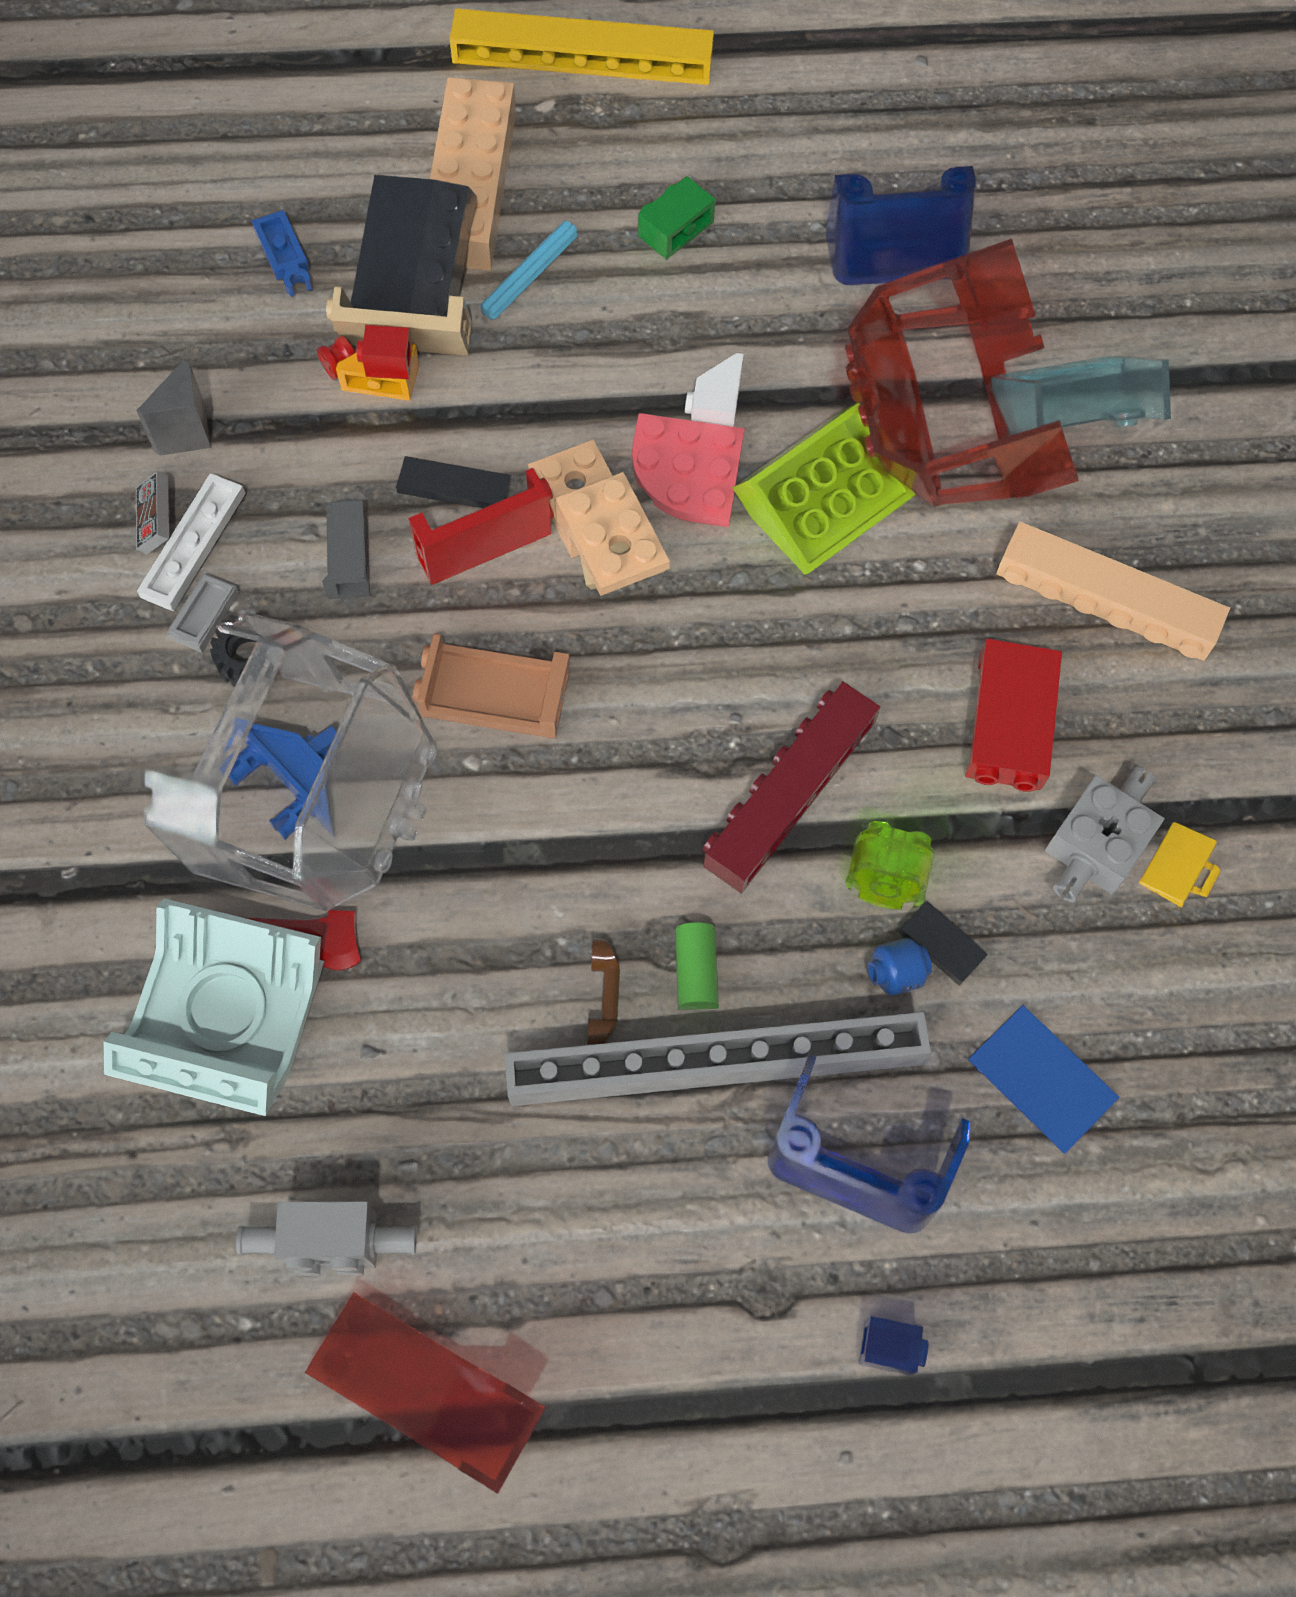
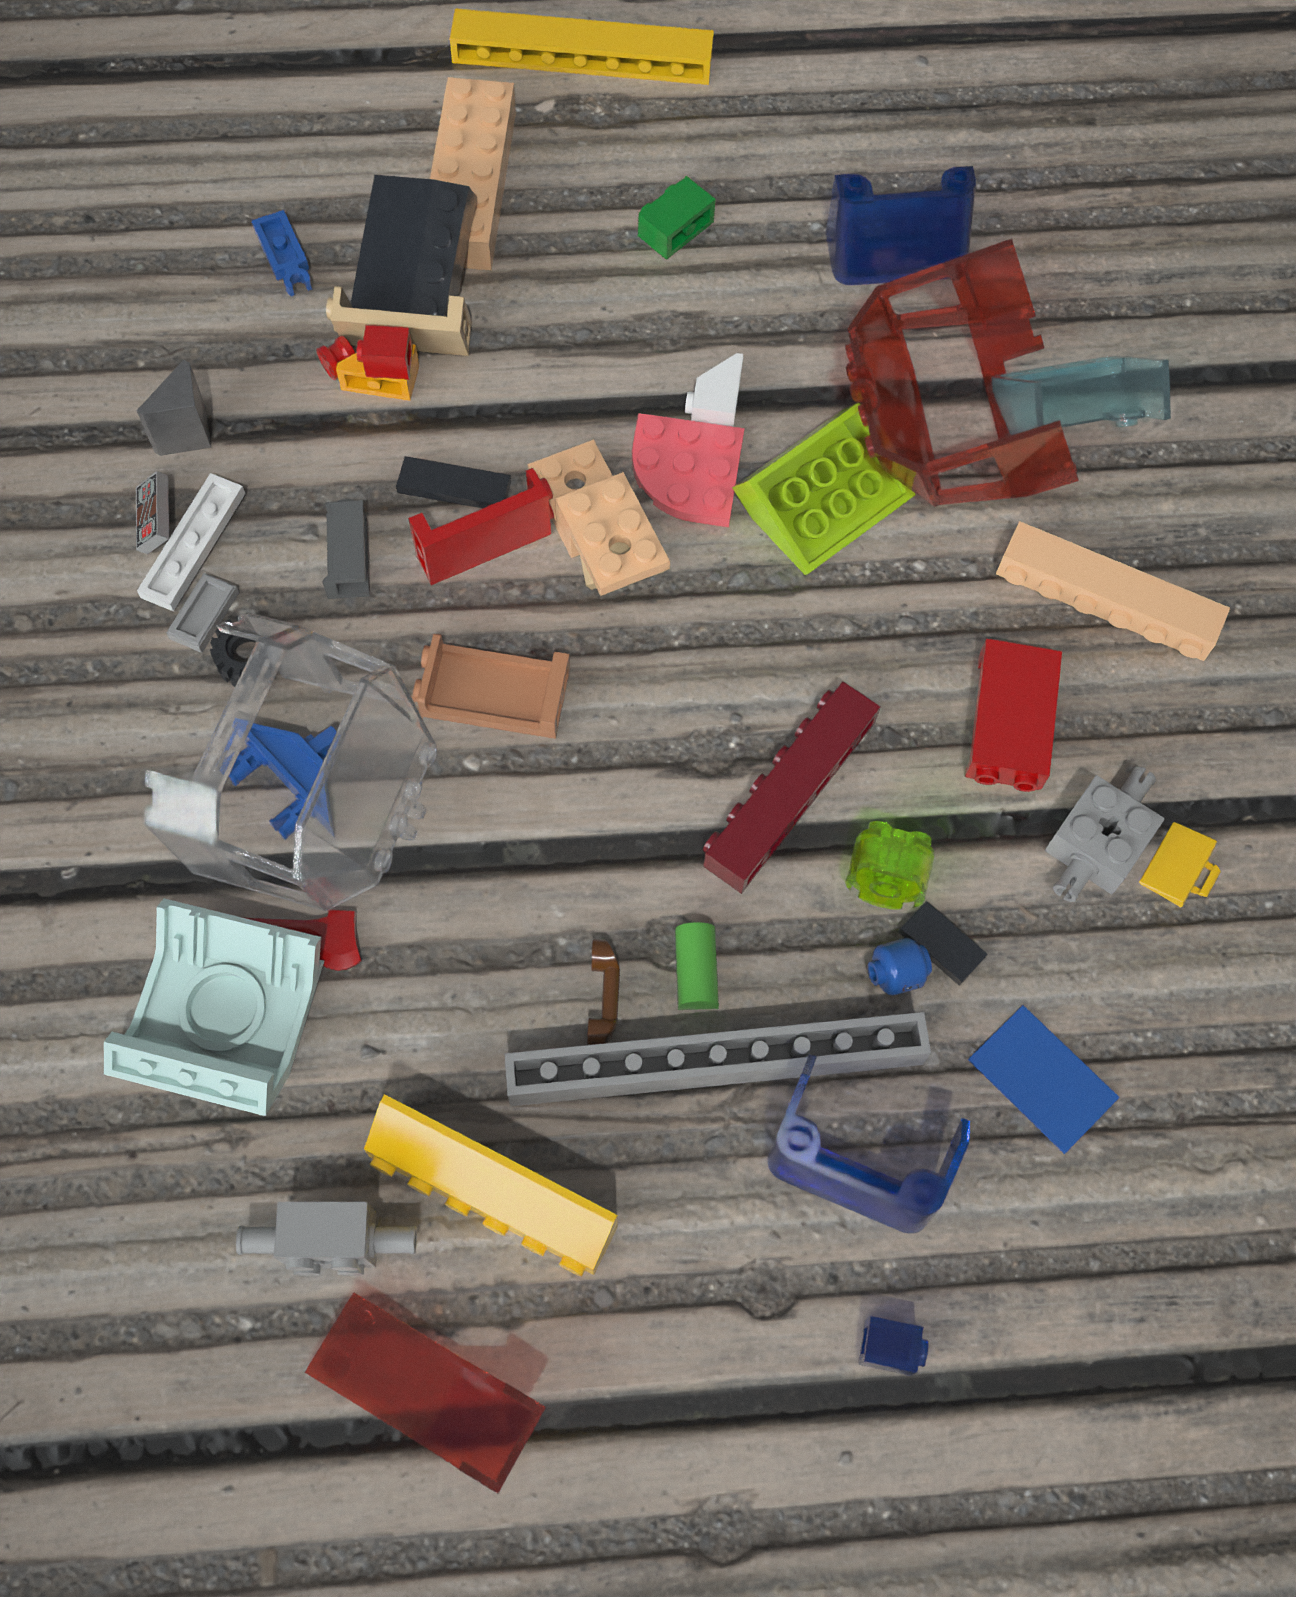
(491, 1186): none -> yellow slope
(528, 270): medium azure axle -> none

